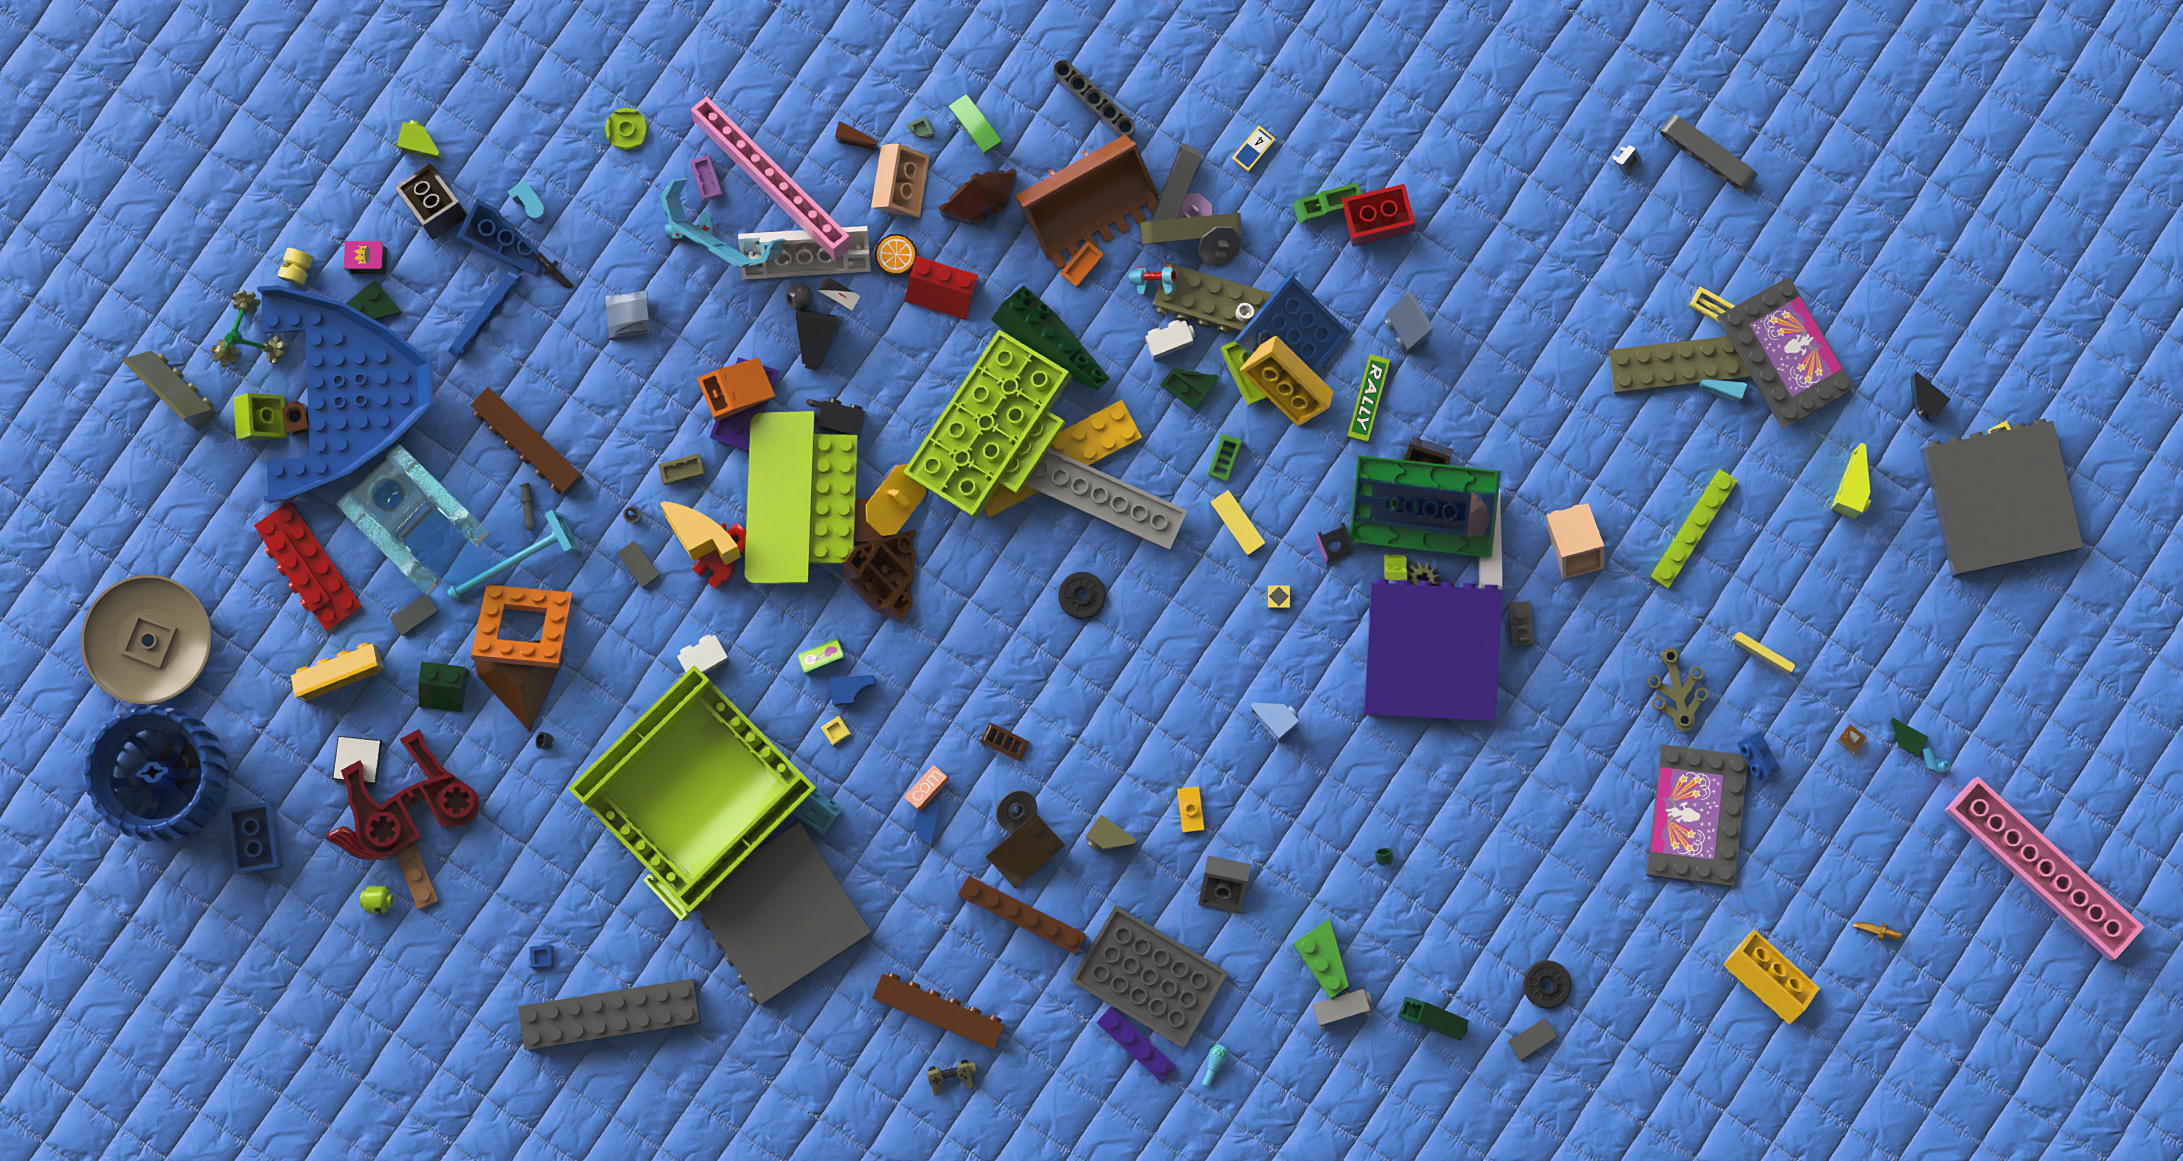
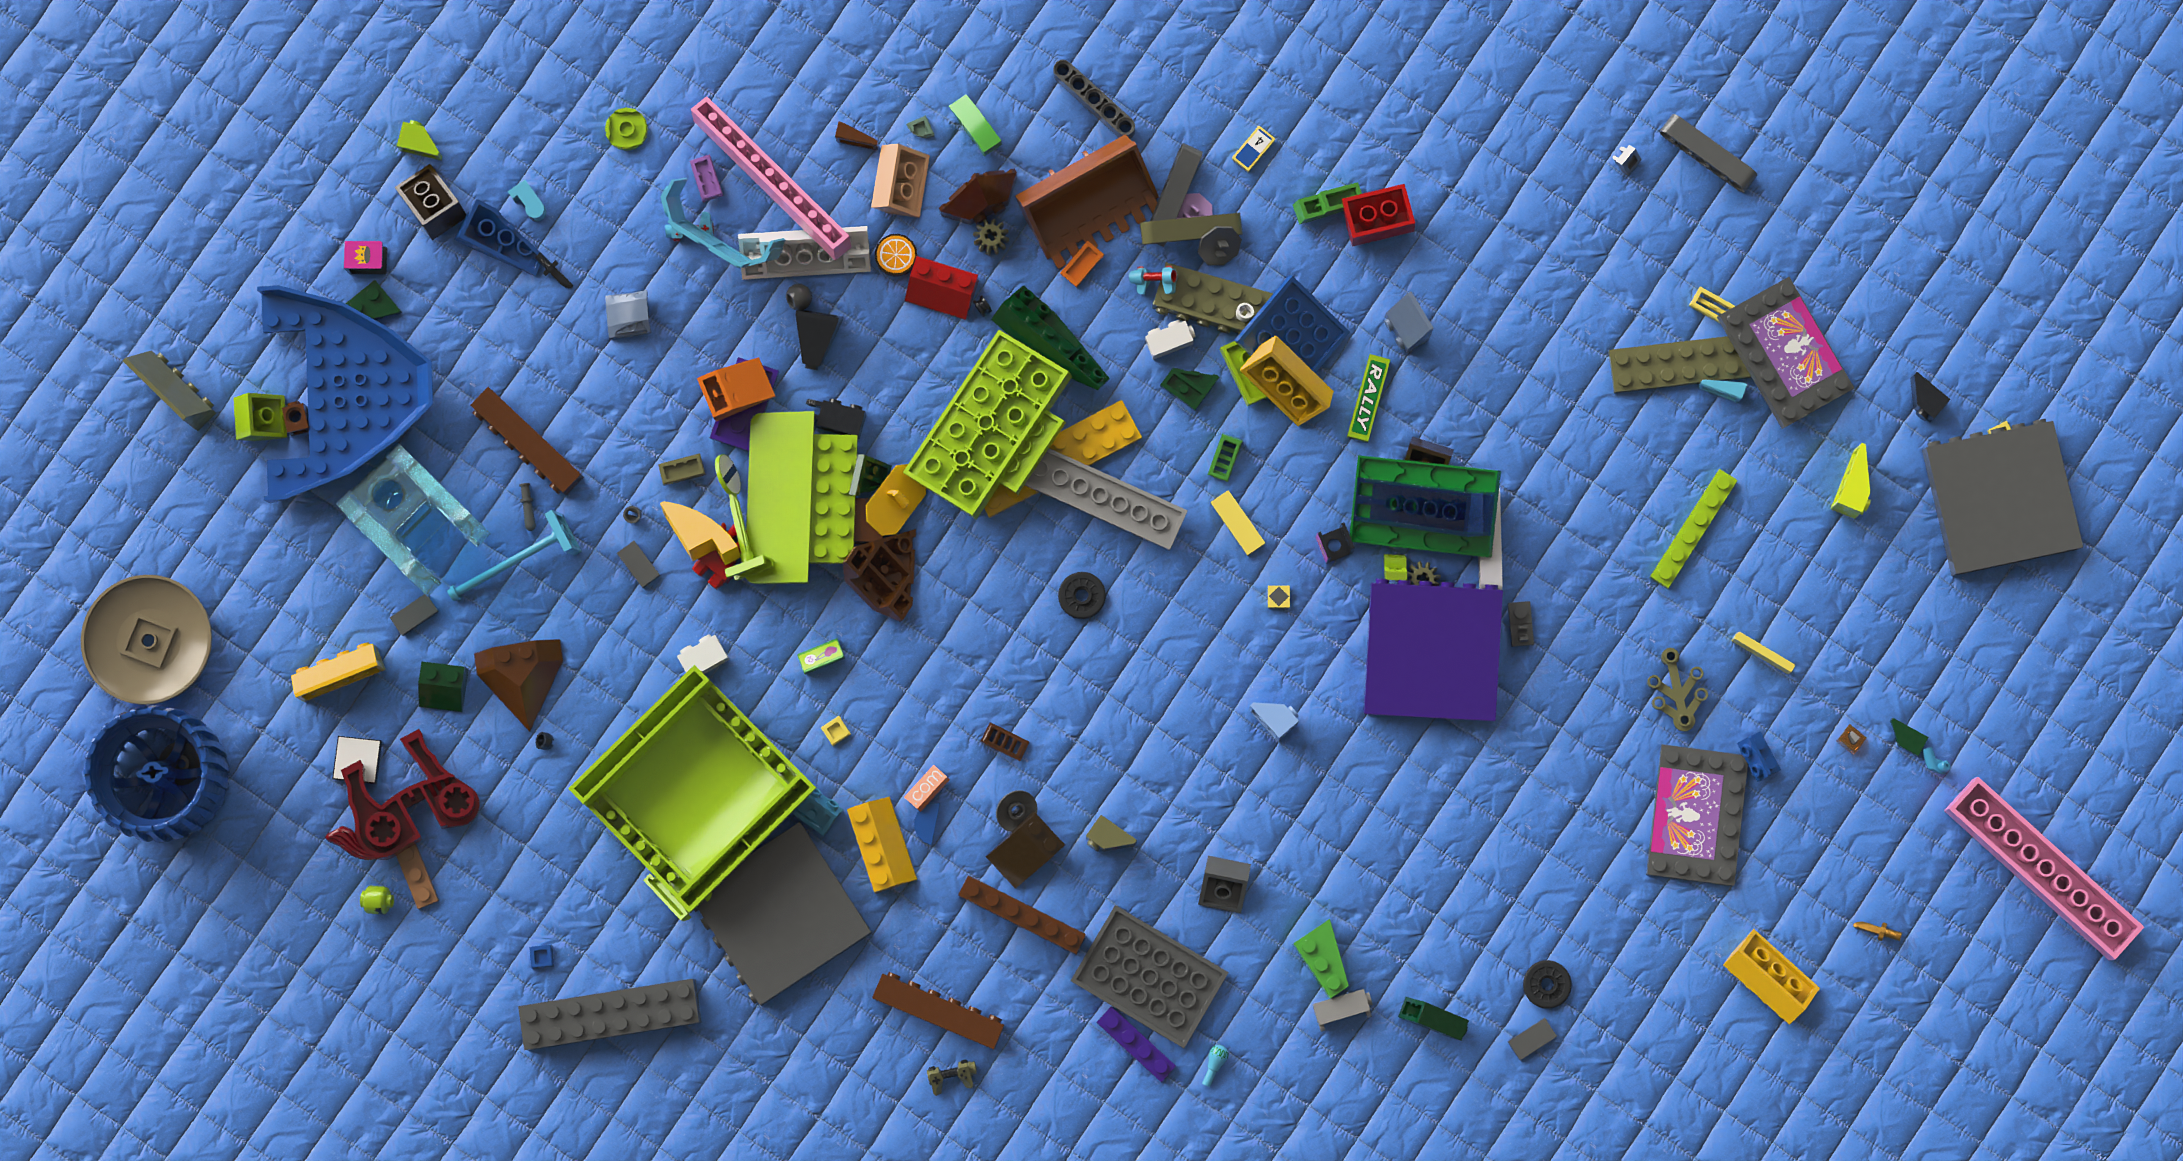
(226, 352): olive plant -> none
(254, 838): blue brick -> none
(295, 267): light yellow wheel -> none
(307, 566): red plate -> none
(485, 313): blue beam -> none
(544, 654): orange plate -> none
(730, 482): none -> lime piece
(839, 293): sticker -> none
(846, 689): blue arch -> none
(868, 474): none -> dark green wing
(881, 844): none -> yellow slope
(982, 306): none -> black bush
(987, 243): none -> olive gear
(1190, 809): yellow plate -> none
(1383, 856): dark green hinge -> none
(1576, 541): light nougat slope -> none

